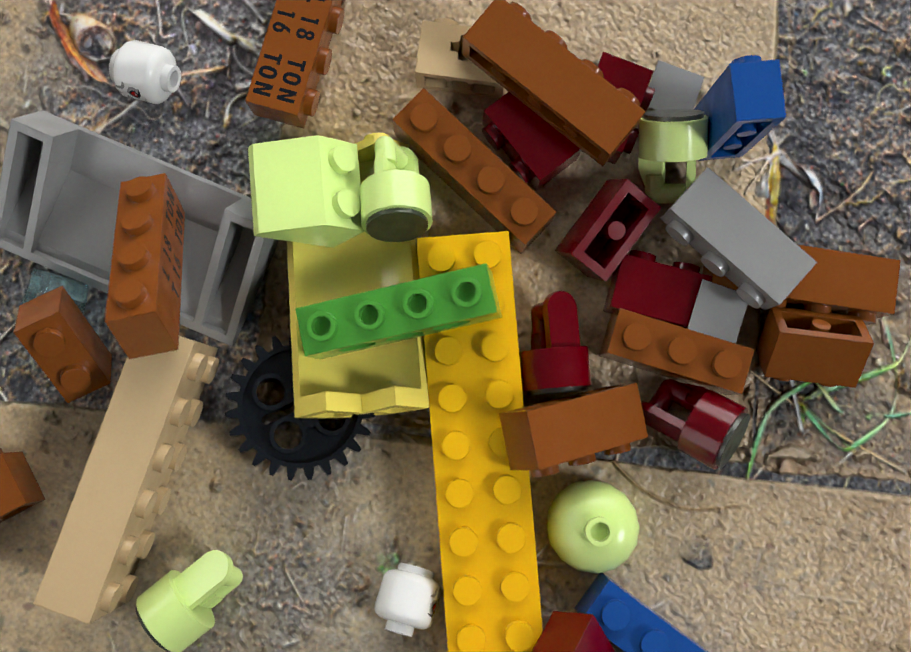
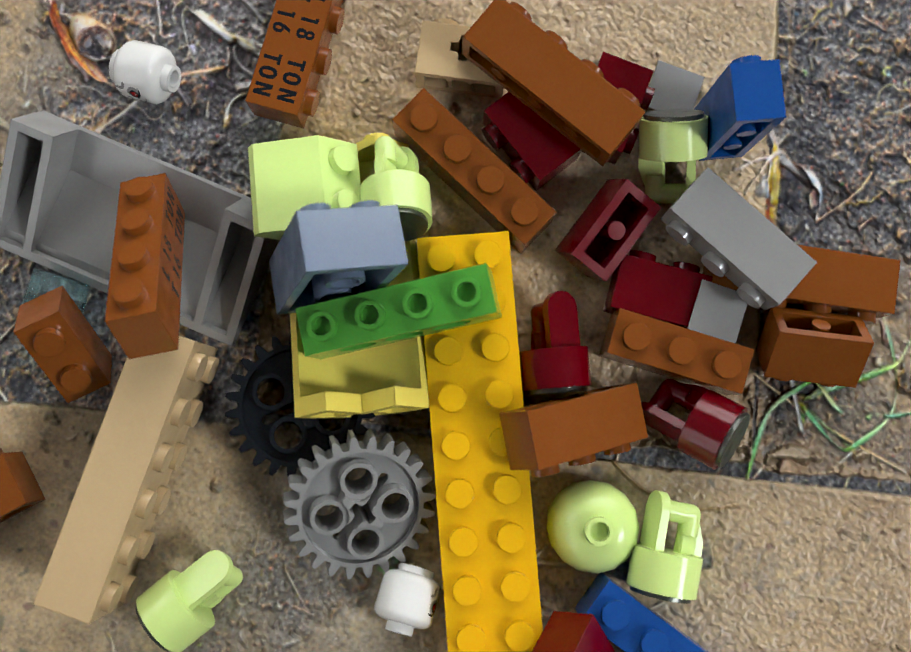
(326, 484): none -> light grey gear
(336, 253): none -> sand blue brick
(664, 571): none -> yellowish green piece

